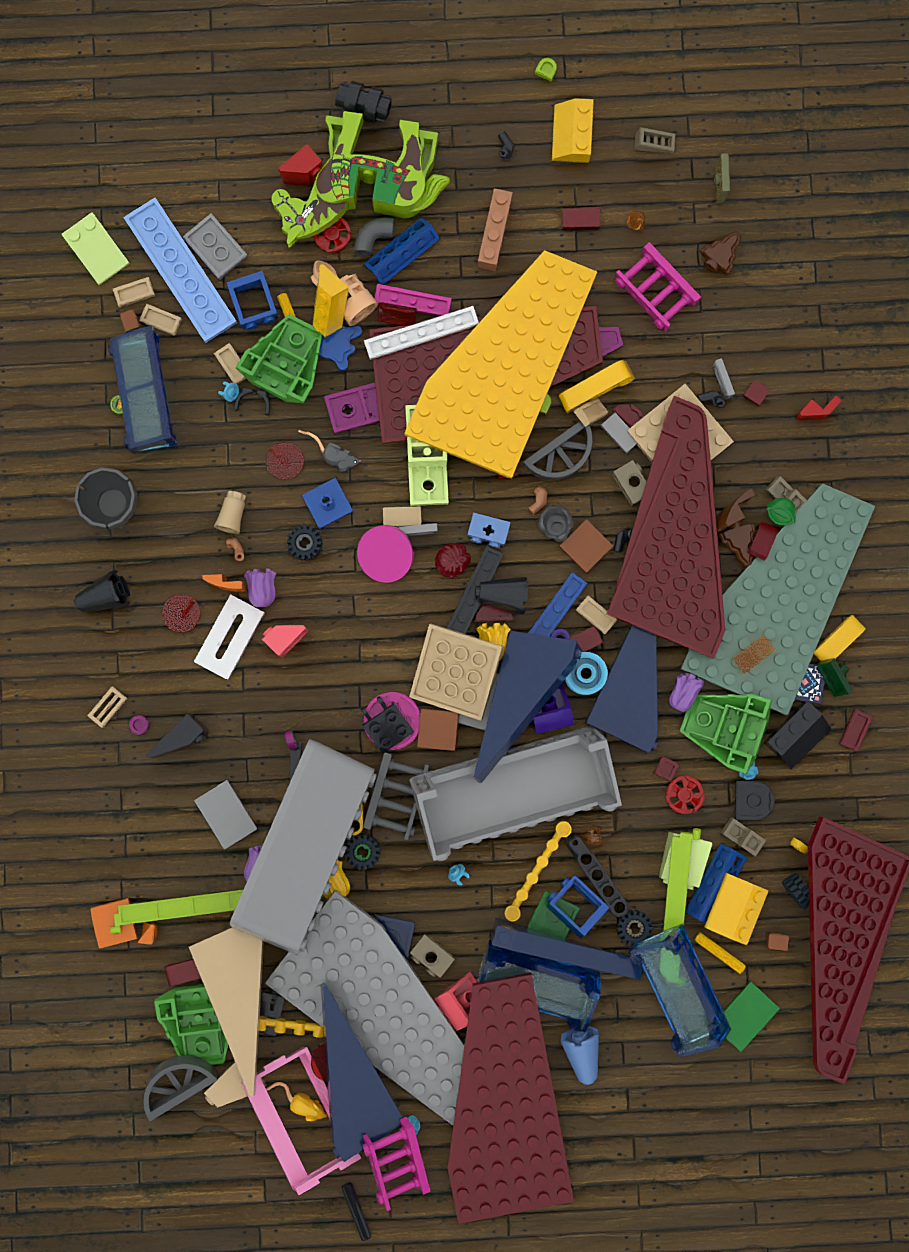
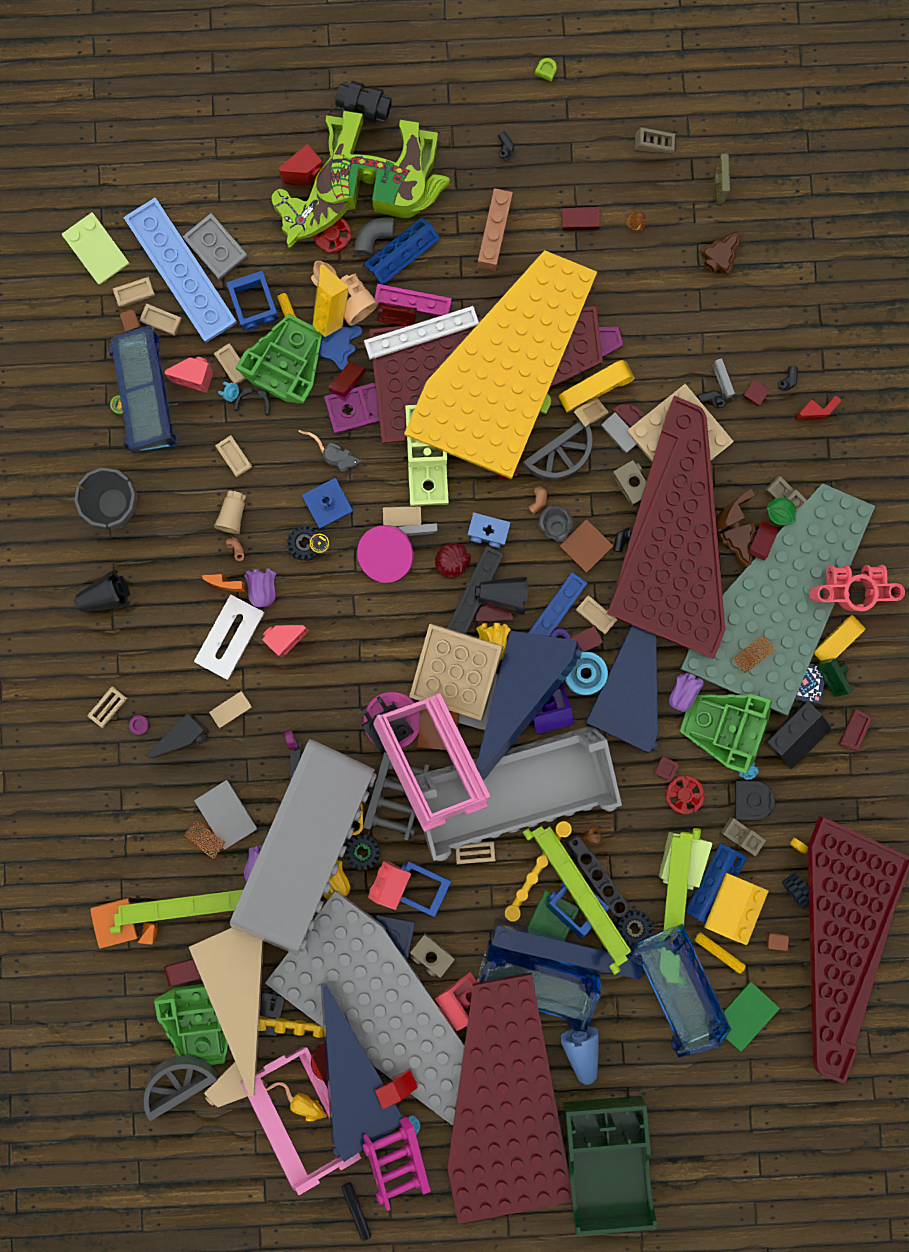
(181, 613): clear red shield -> none
(191, 373): none -> coral slope
(204, 839): none -> clear orange slope
(230, 709): none -> tan tile
(233, 456): none -> tan tile
(284, 460): clear red shield -> none
(319, 543): none -> black tile
(346, 379): none -> dark red tile
(389, 885): none -> coral slope
(396, 1090): none -> red slope
(445, 882): none -> blue window
(456, 873): medium azure plate -> none
(457, 751): none -> bright pink piece
(475, 860): none -> tan tile
(572, 130): yellow slope -> none
(582, 895): none -> lime piece
(609, 1165): none -> dark green piece
(663, 269): dark pink fence -> none
(790, 381): none -> black arm
(875, 585): none -> coral piece

